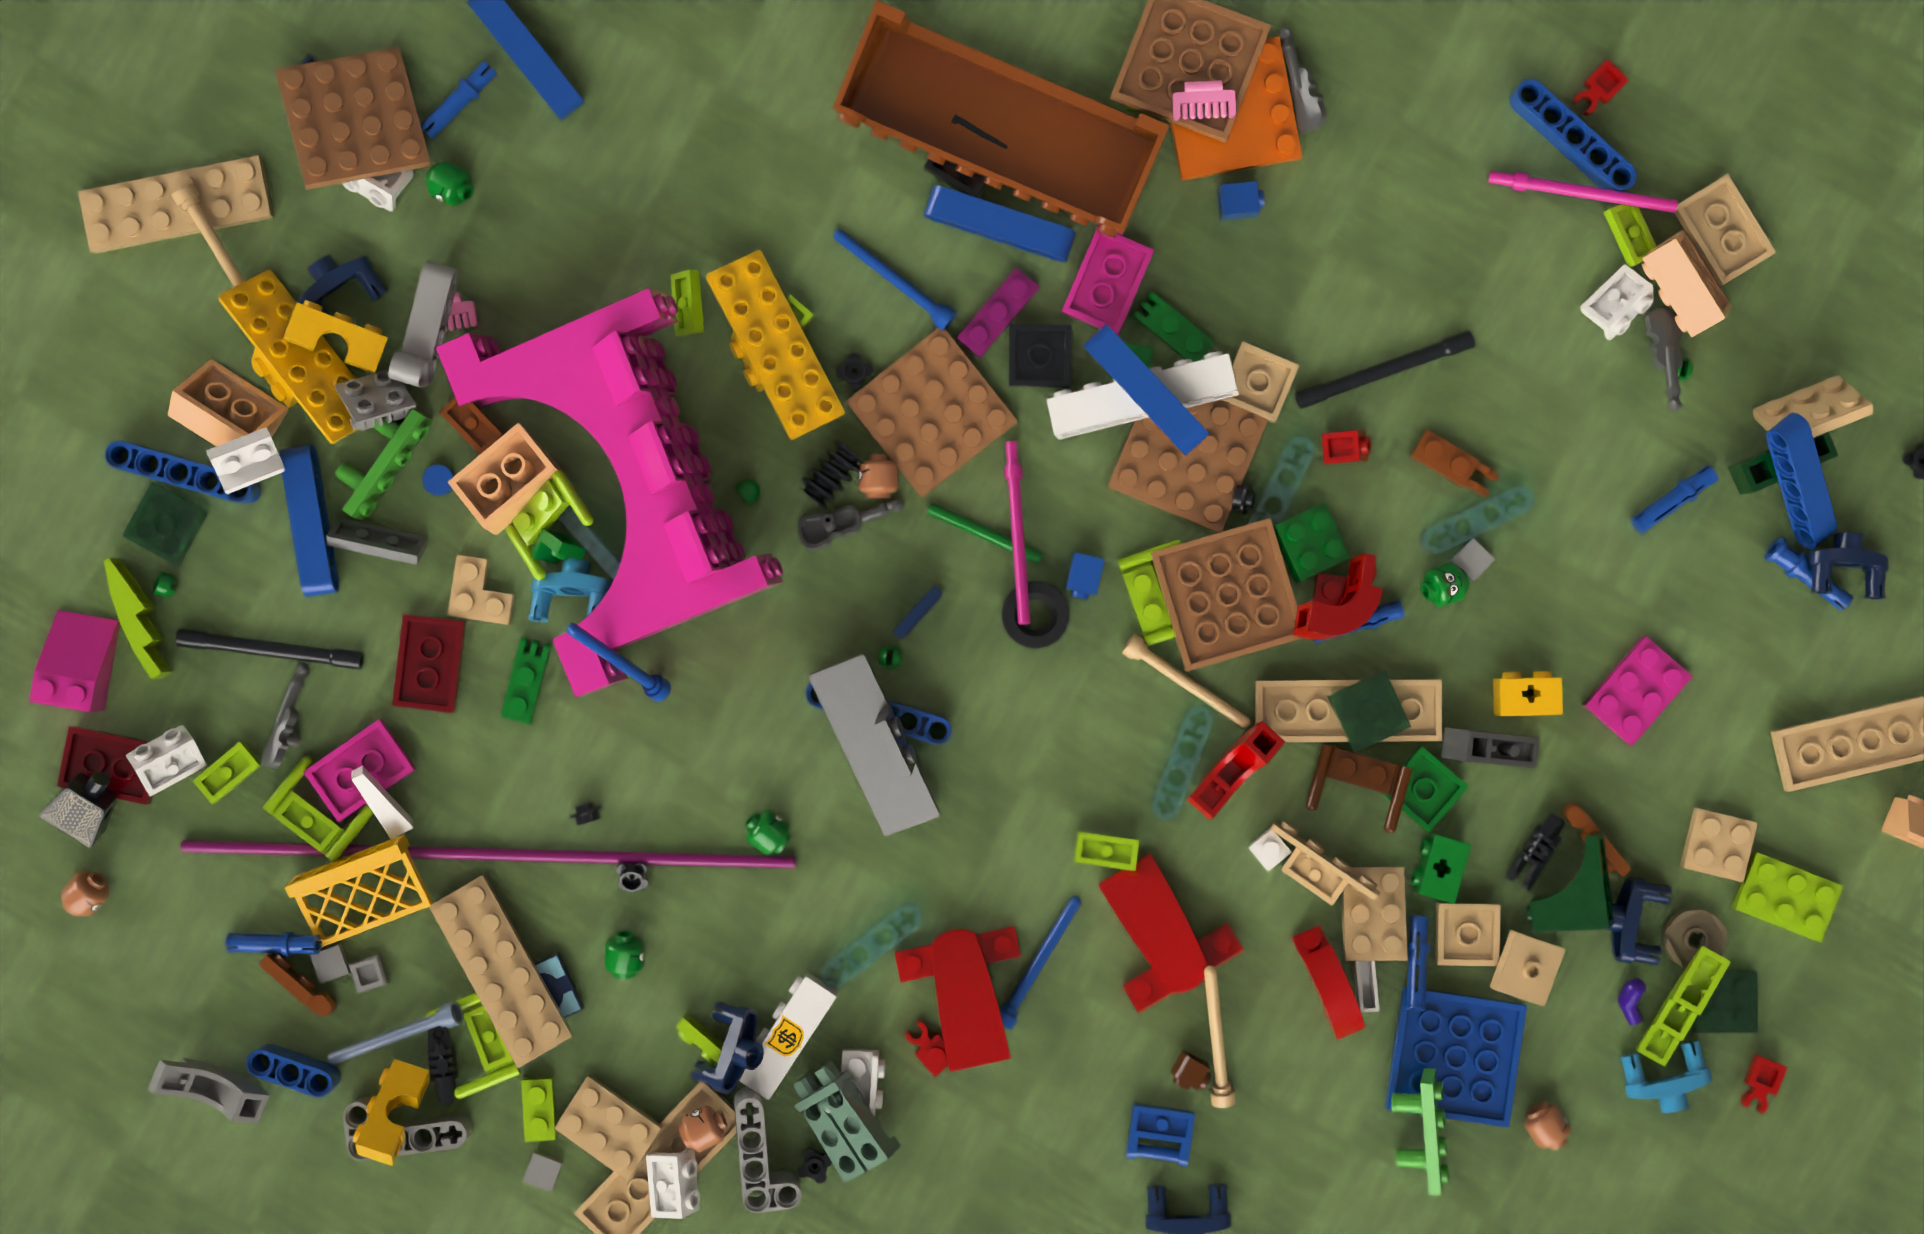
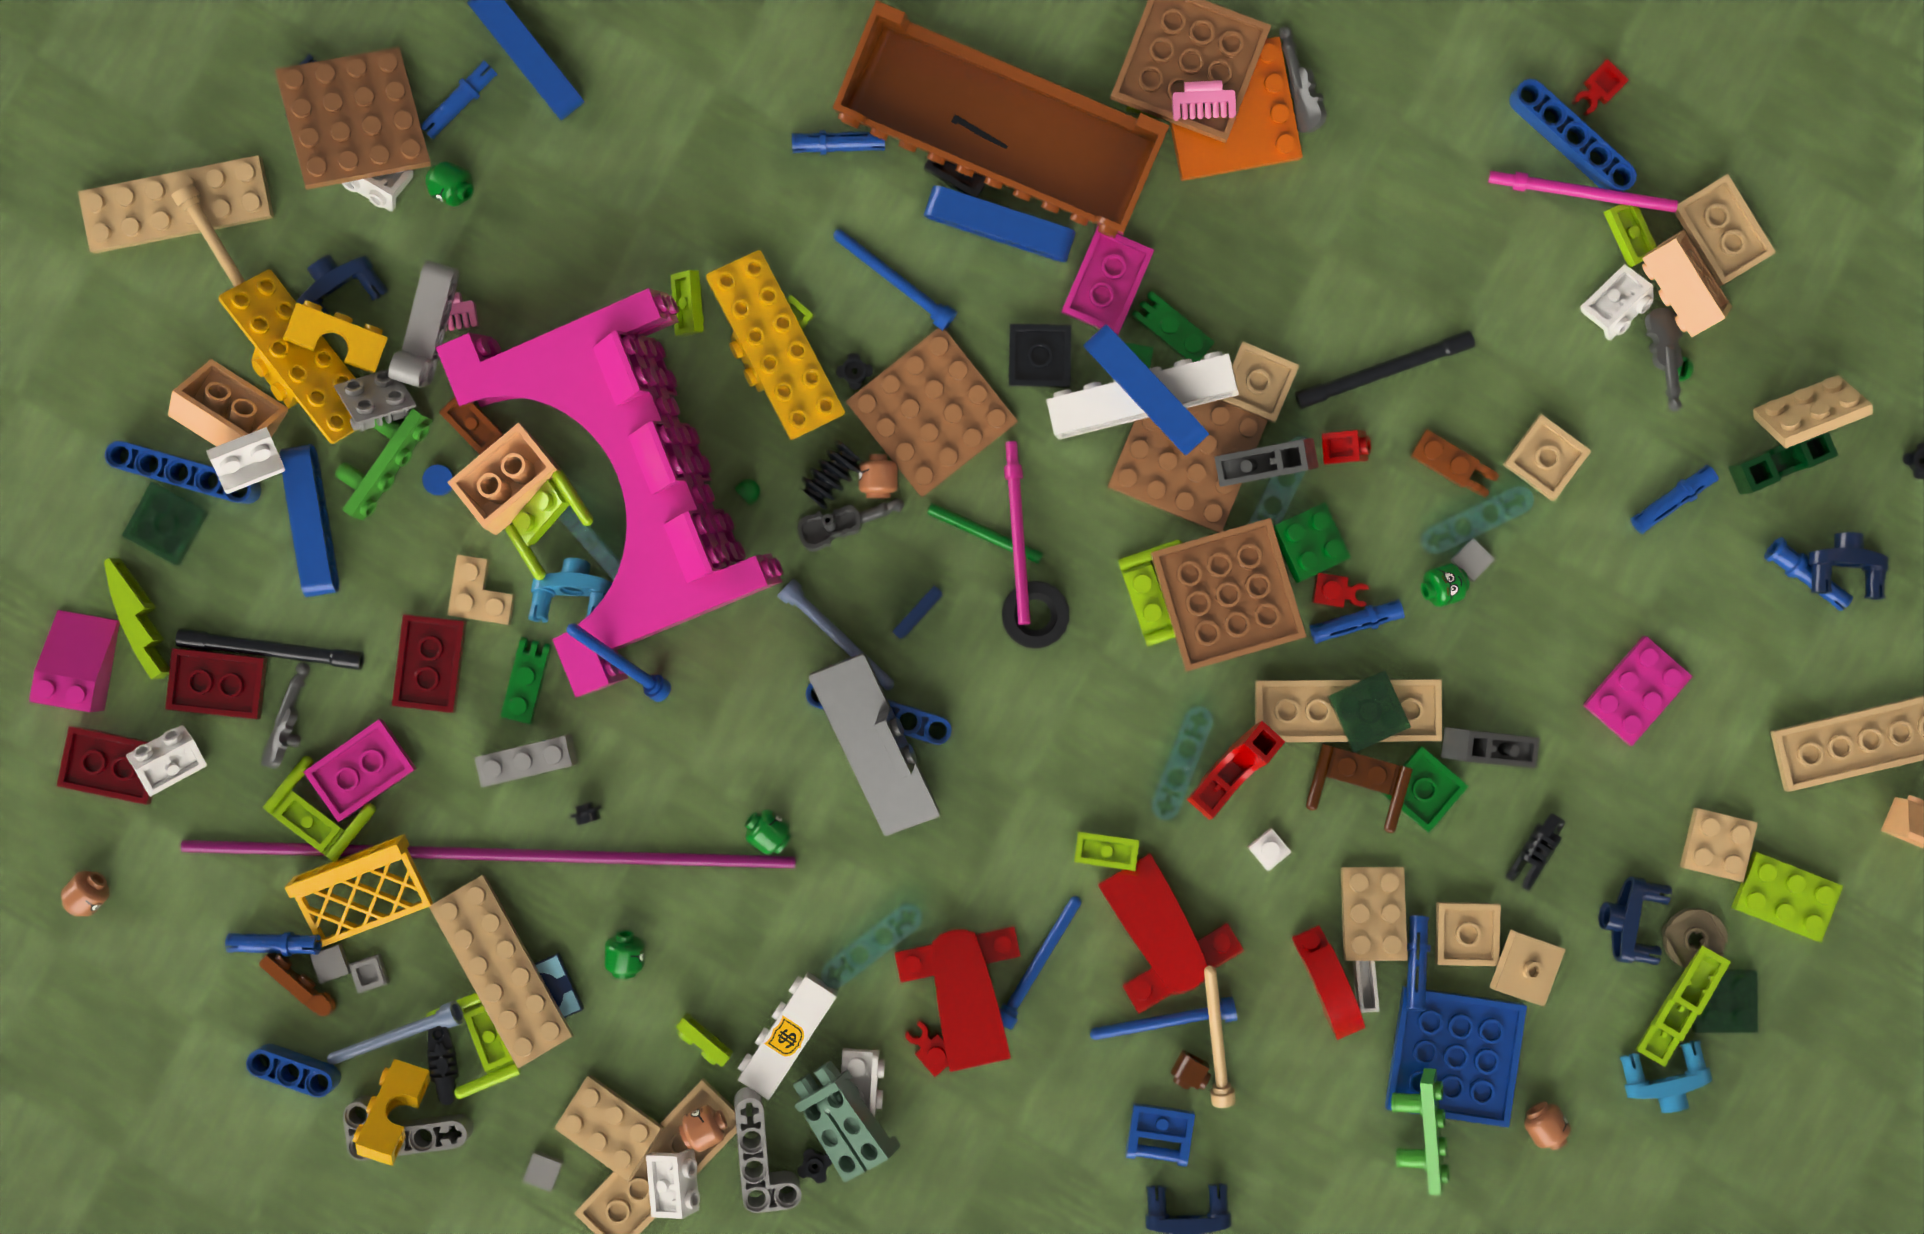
(82, 808): torso -> none
(163, 584): green hinge -> none
(216, 683): none -> dark red plate
(224, 1090): light grey arch -> none
(227, 772): lime plate -> none
(377, 540): dark grey plate -> none
(384, 806): white piece -> none
(526, 760): none -> light grey arch
(539, 1108): lime plate -> none
(555, 546): green bracket -> none
(629, 883): black plate -> none
(738, 1051): dark blue connector -> none
(794, 595): none -> sand blue piece
(832, 142): none -> blue pin
(896, 657): green hinge -> none
(998, 313): magenta plate -> none
(1084, 575): blue brick -> none
(1138, 649): tan piece -> none
(1227, 1008): none -> blue piece
(1239, 200): blue brick -> none
(1243, 498): black plate -> none
(1266, 462): none -> dark grey slope
(1317, 871): tan bracket -> none
(1357, 606): red arch -> none
(1446, 883): green brick -> none
(1546, 697): yellow brick -> none
(1547, 457): none -> tan plate
(1579, 819): dark orange hinge -> none
(1584, 901): dark green arch -> none
(1629, 998): dark purple arm -> none
(1764, 1078): red plate -> none
(1801, 480): blue beam -> none

